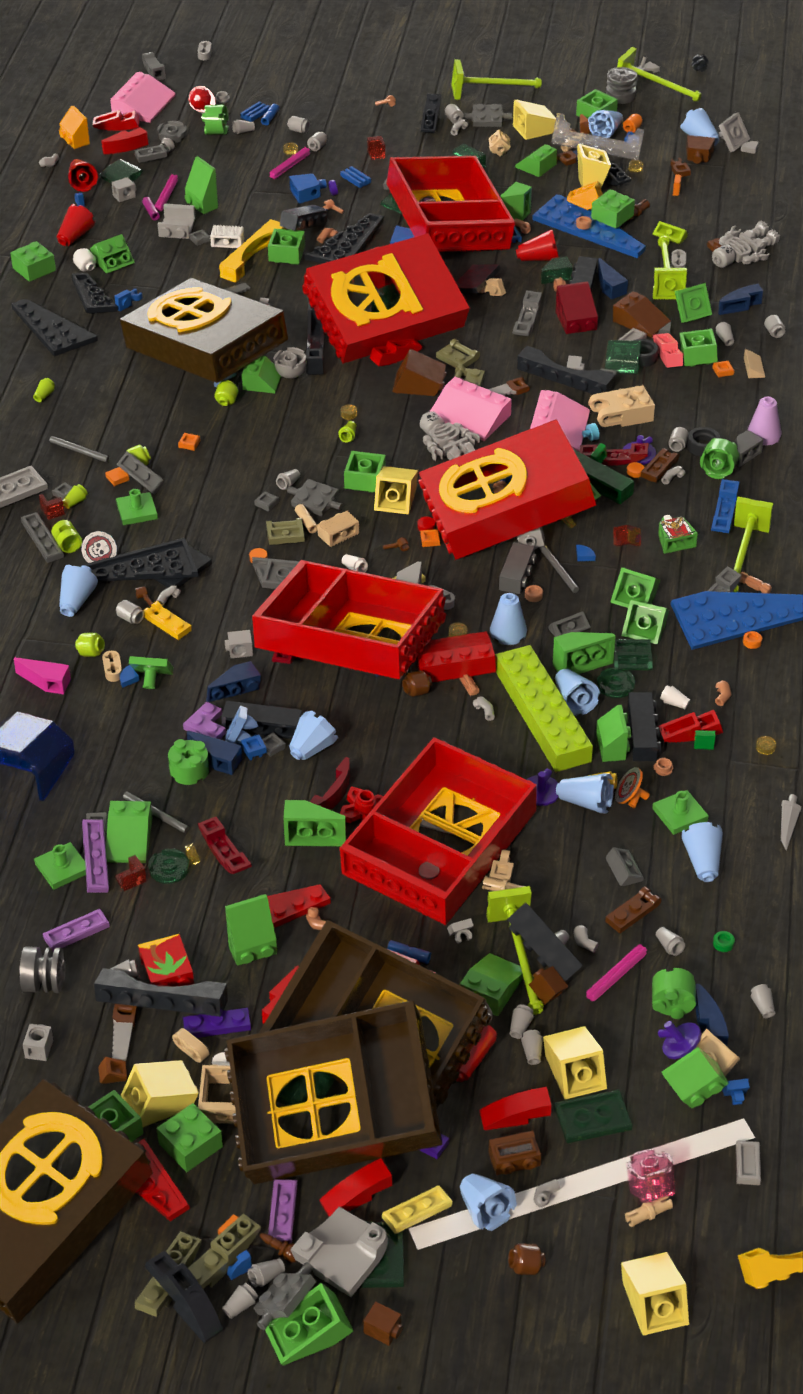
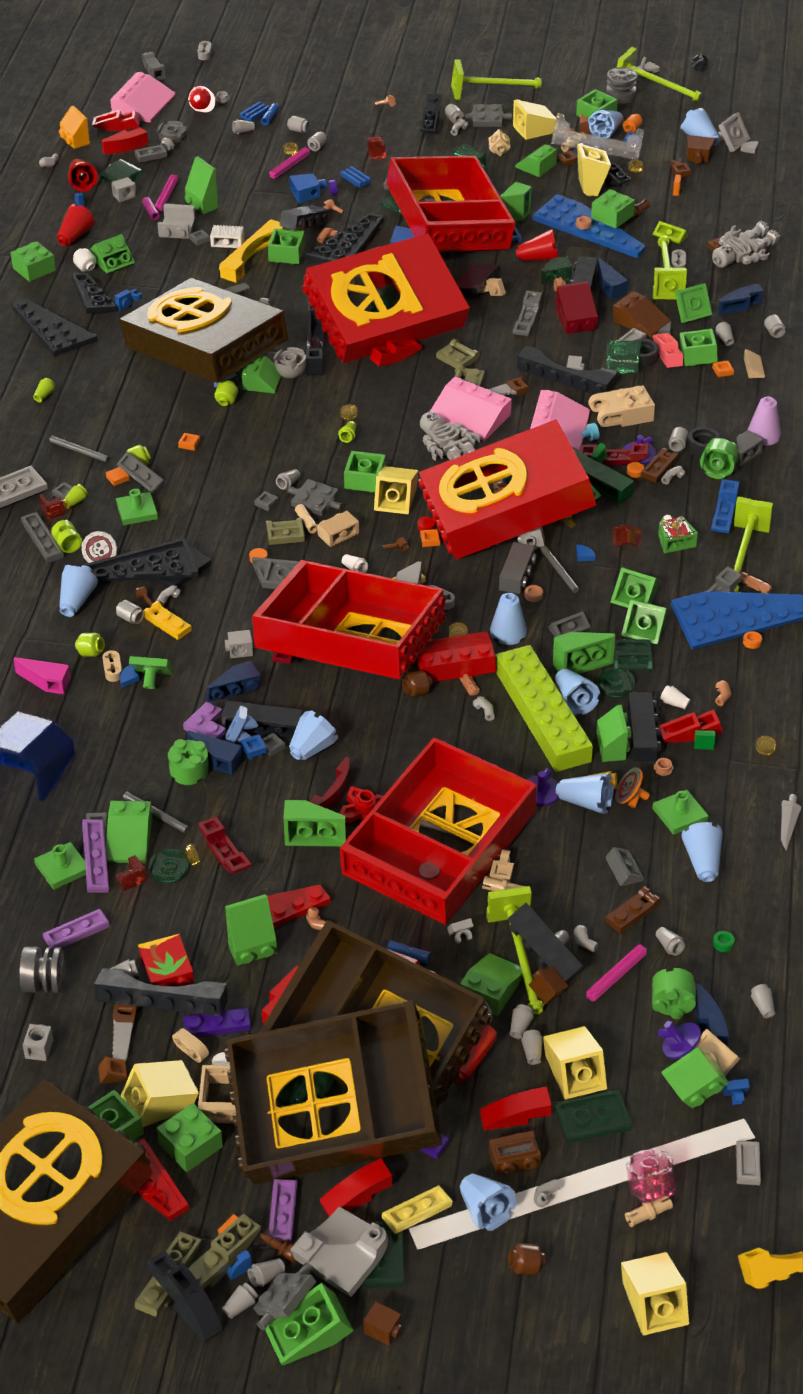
(215, 119): bright green brick -> none
(419, 375): reddish brown slope -> none
(524, 226): nougat arm -> none
(585, 195): light orange slope -> none

